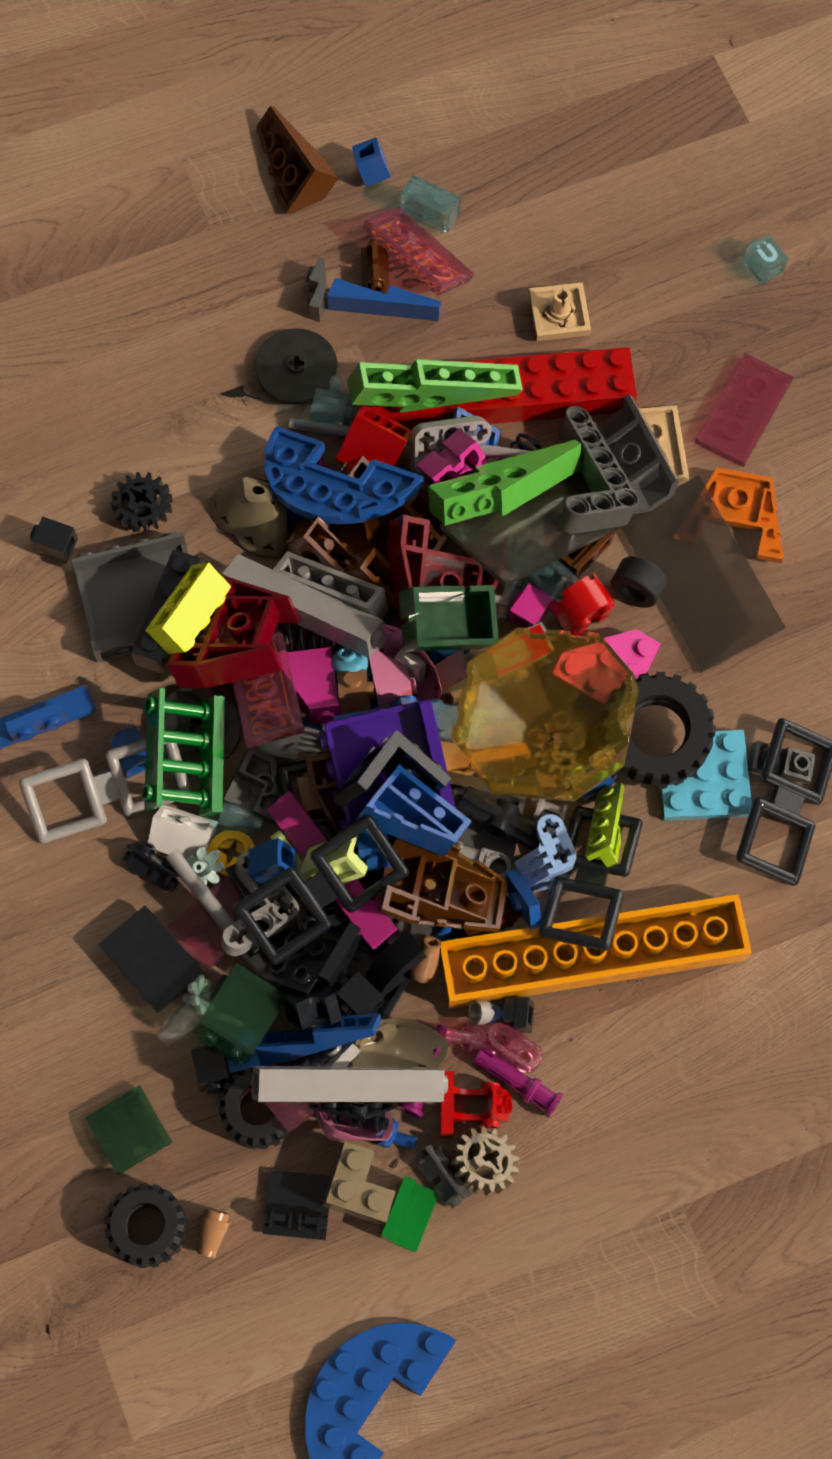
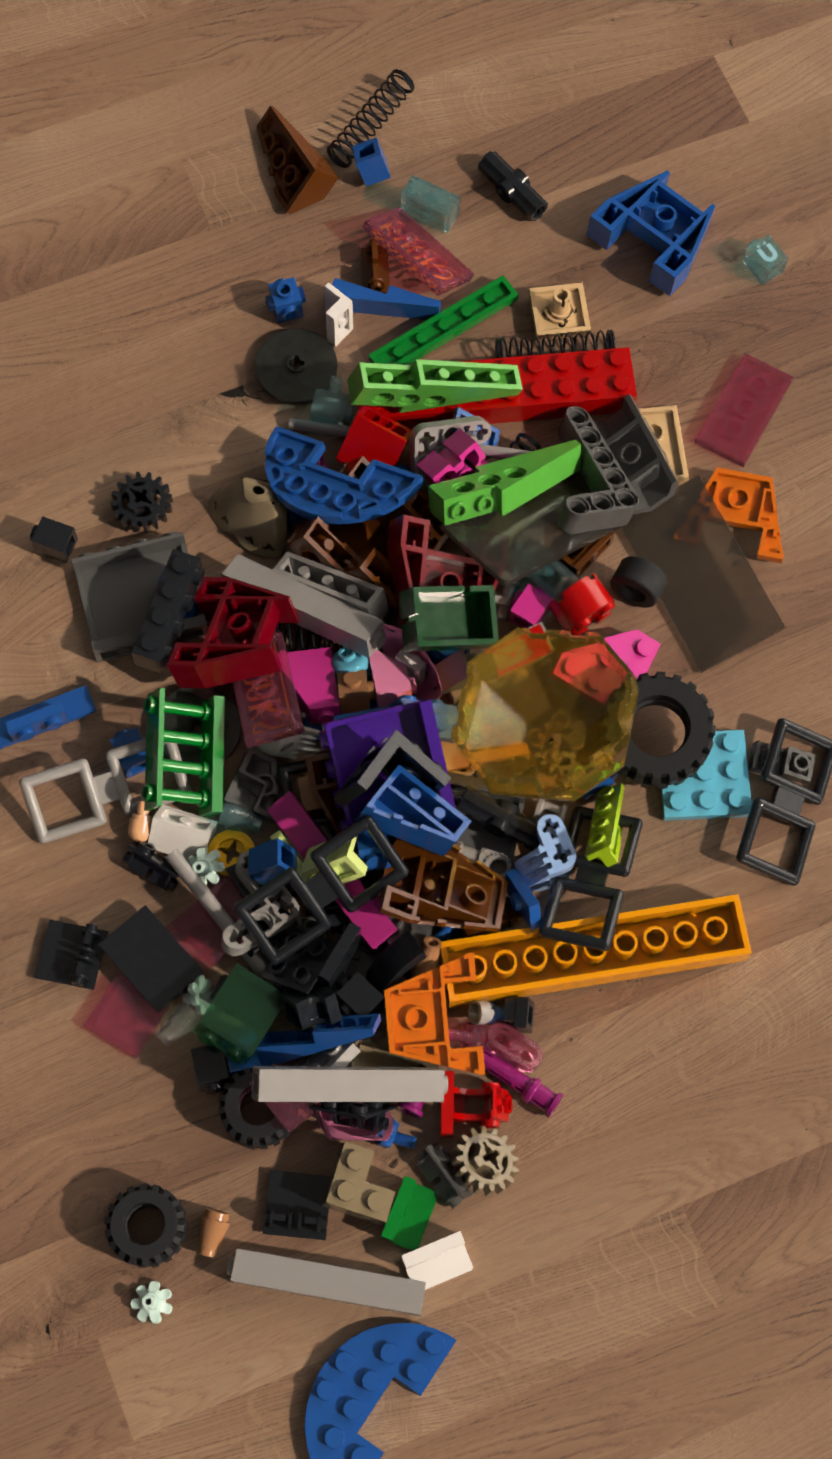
(71, 954): none -> black hinge
(124, 1017): none -> clear pink tile
(128, 1130): clear green slope -> none
(140, 824): none -> light nougat cylinder
(158, 1302): none -> light aqua plant
(188, 608): neon yellow brick -> none
(285, 299): none -> blue brick
(318, 290): dark grey slope -> none
(327, 1282): none -> light grey brick
(338, 314): none -> white panel
(407, 79): none -> black piece
(420, 1021): none -> orange wing
(438, 1261): none -> white panel
(447, 324): none -> green plate
(512, 185): none -> black piece
(609, 342): none -> black piece
(660, 220): none -> blue wedge

